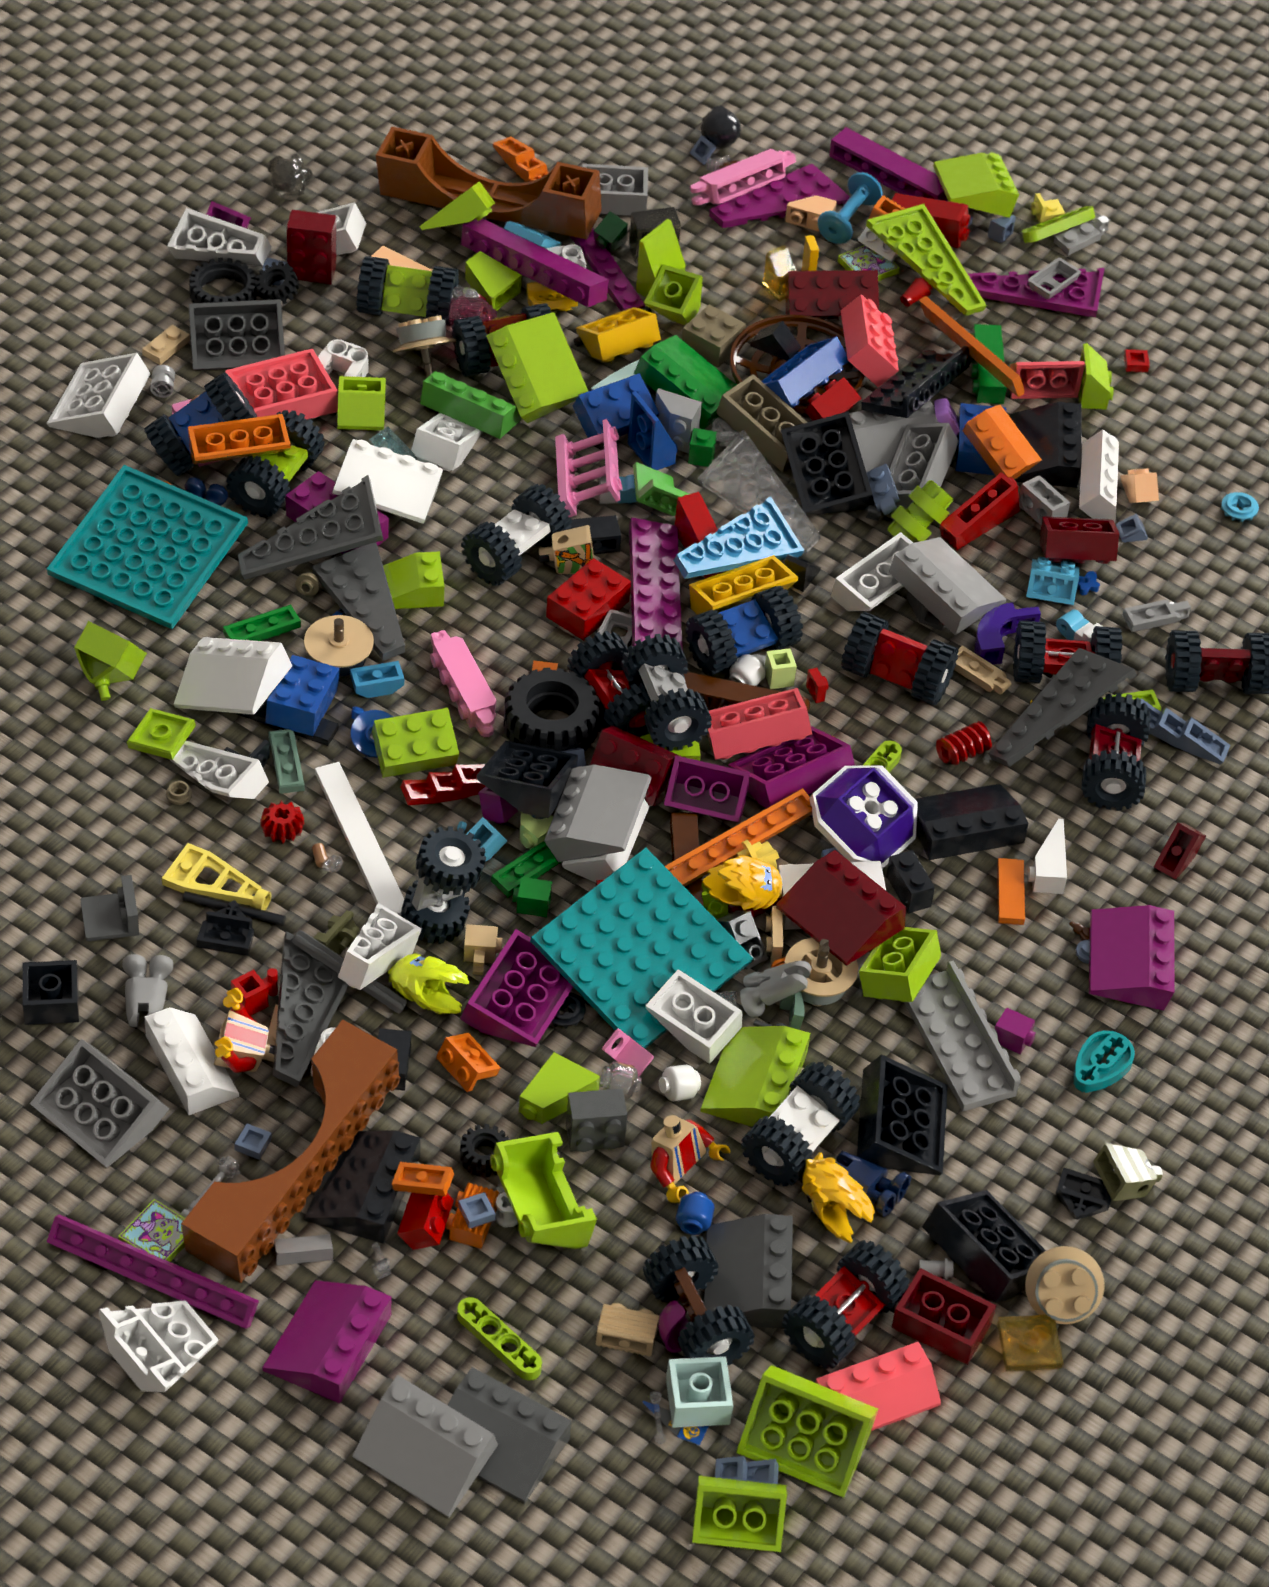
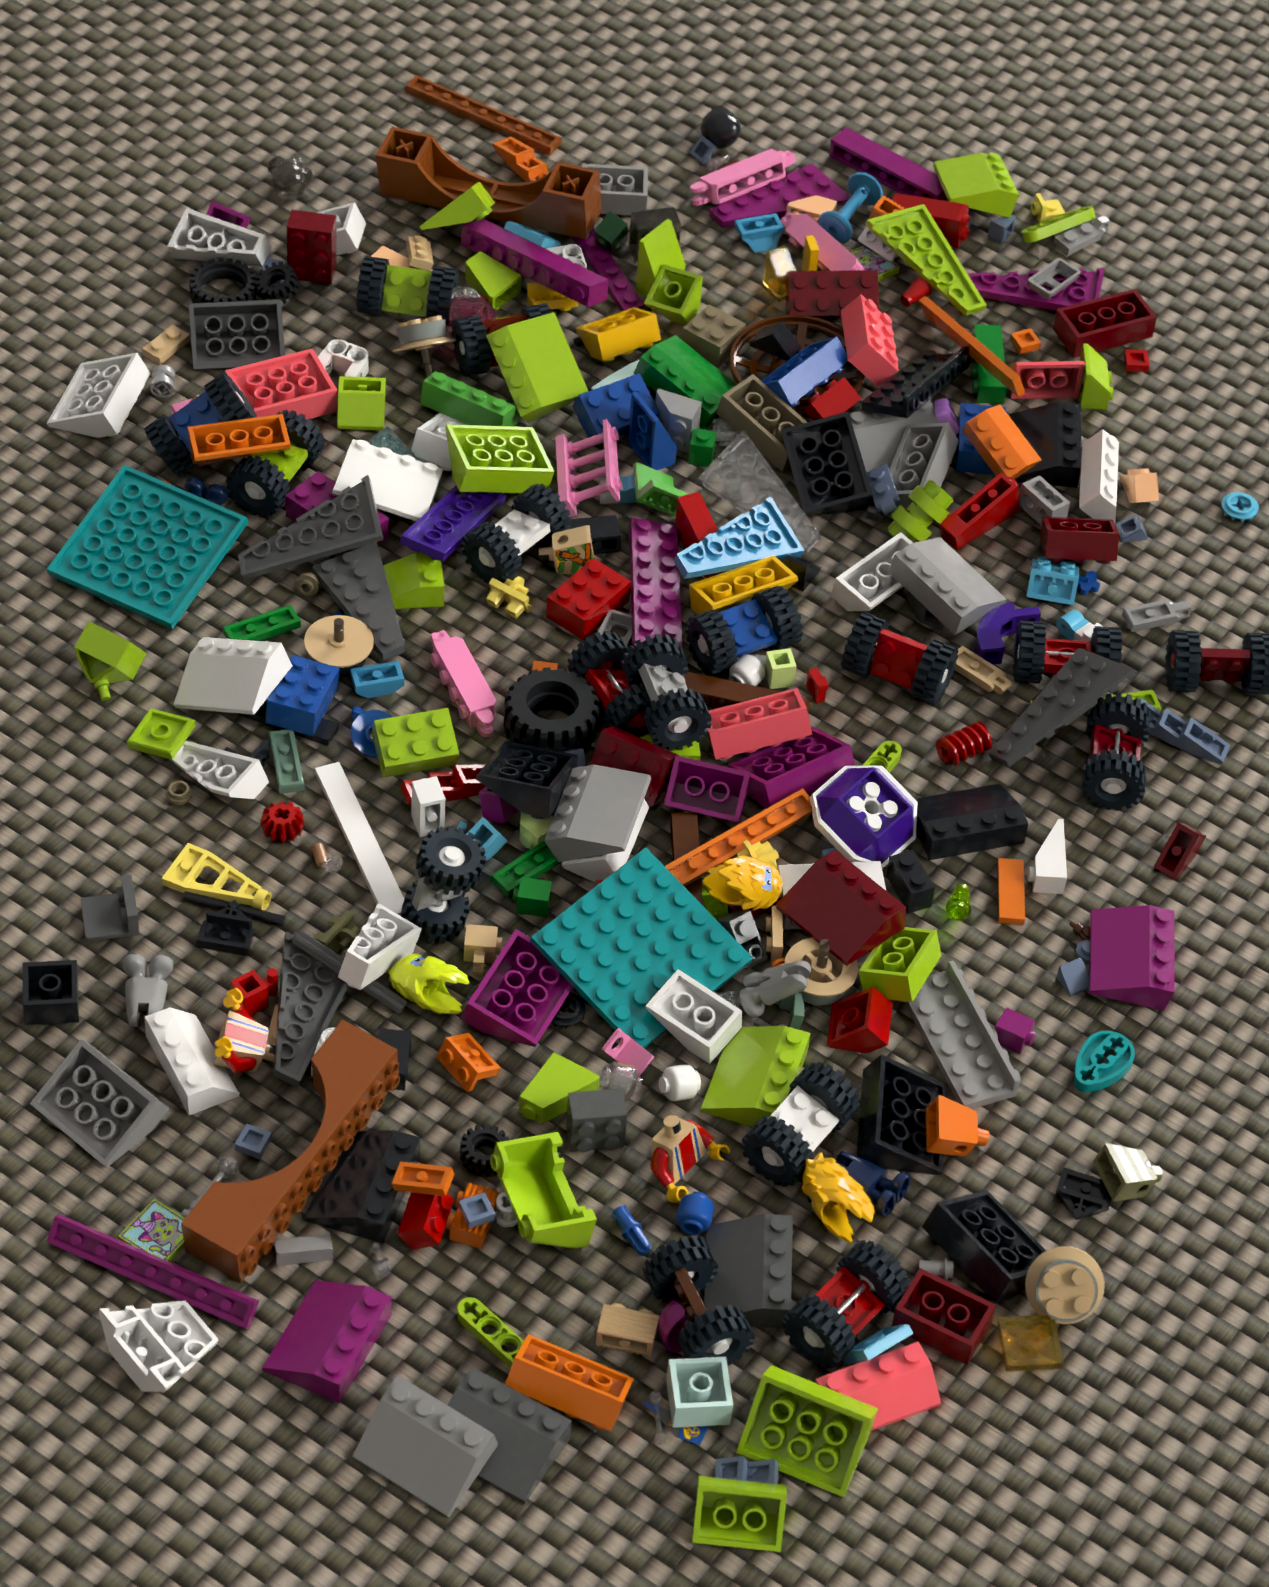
(419, 252): none -> tan plate
(427, 805): none -> white brick
(449, 520): none -> dark purple plate
(483, 115): none -> dark orange tile
(497, 458): none -> lime slope
(511, 592): none -> light yellow hips
(569, 1382): none -> orange slope
(631, 1230): none -> blue axle
(760, 232): none -> dark azure slope
(831, 255): none -> bright pink hinge
(860, 1022): none -> red slope
(877, 1343): none -> medium azure tile
(952, 1128): none -> orange torso
(959, 903): none -> clear neon green cone
(1025, 341): none -> orange plate
(1073, 977): none -> sand blue slope
(1105, 322): none -> dark red brick

